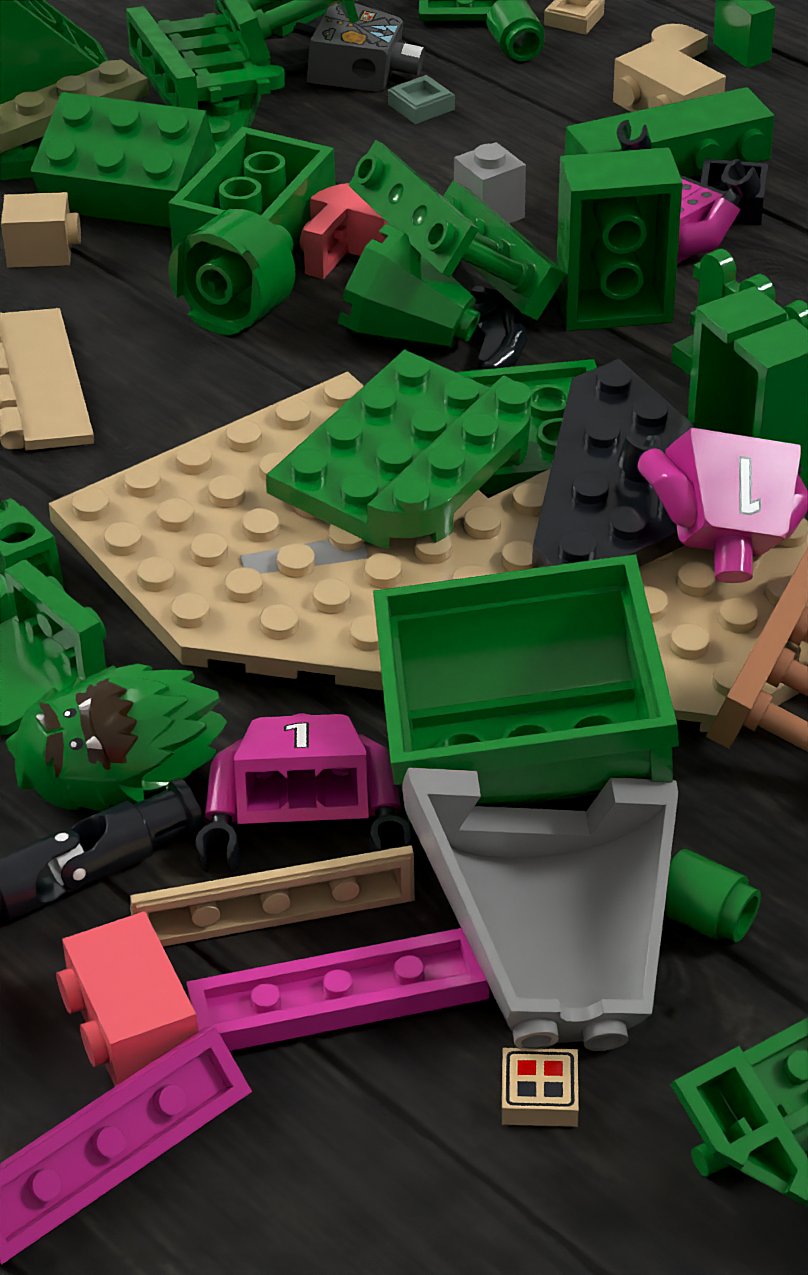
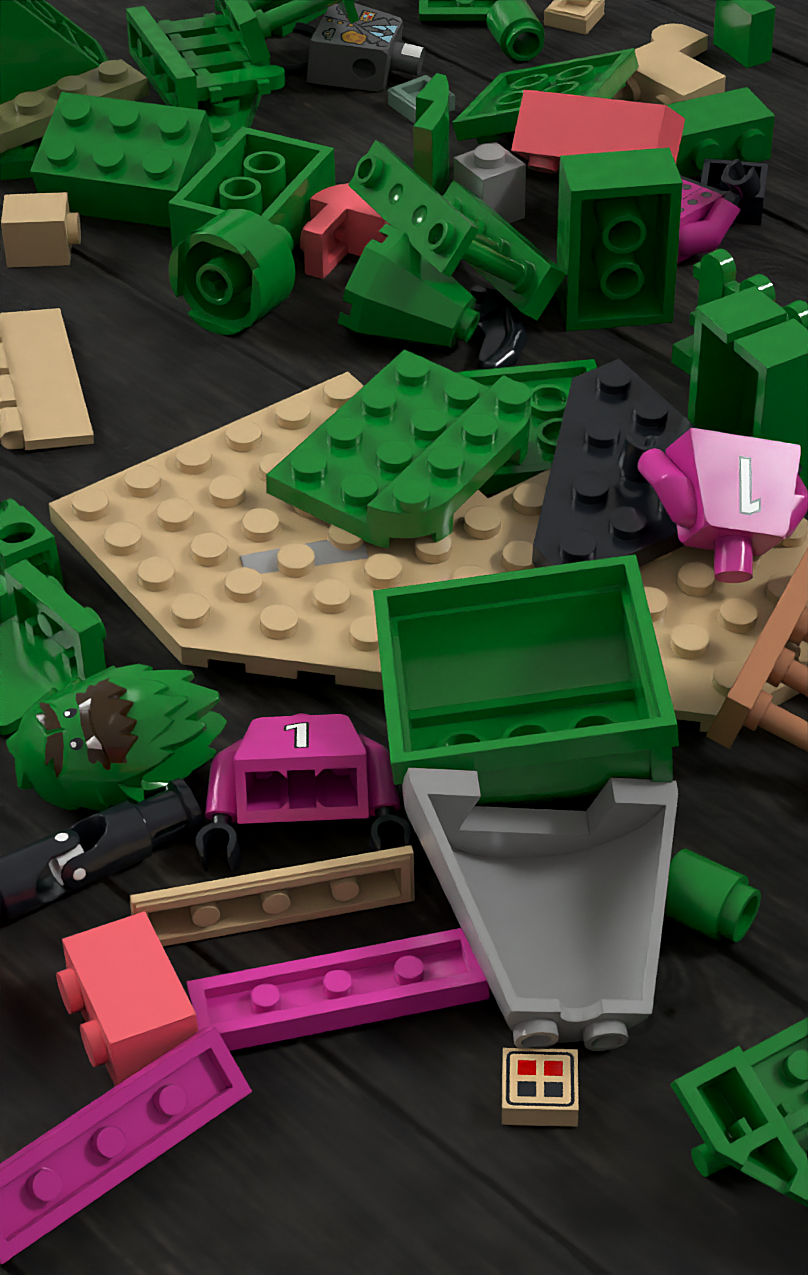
(432, 134): none -> green slope
(498, 105): none -> green plate
(576, 124): none -> coral brick

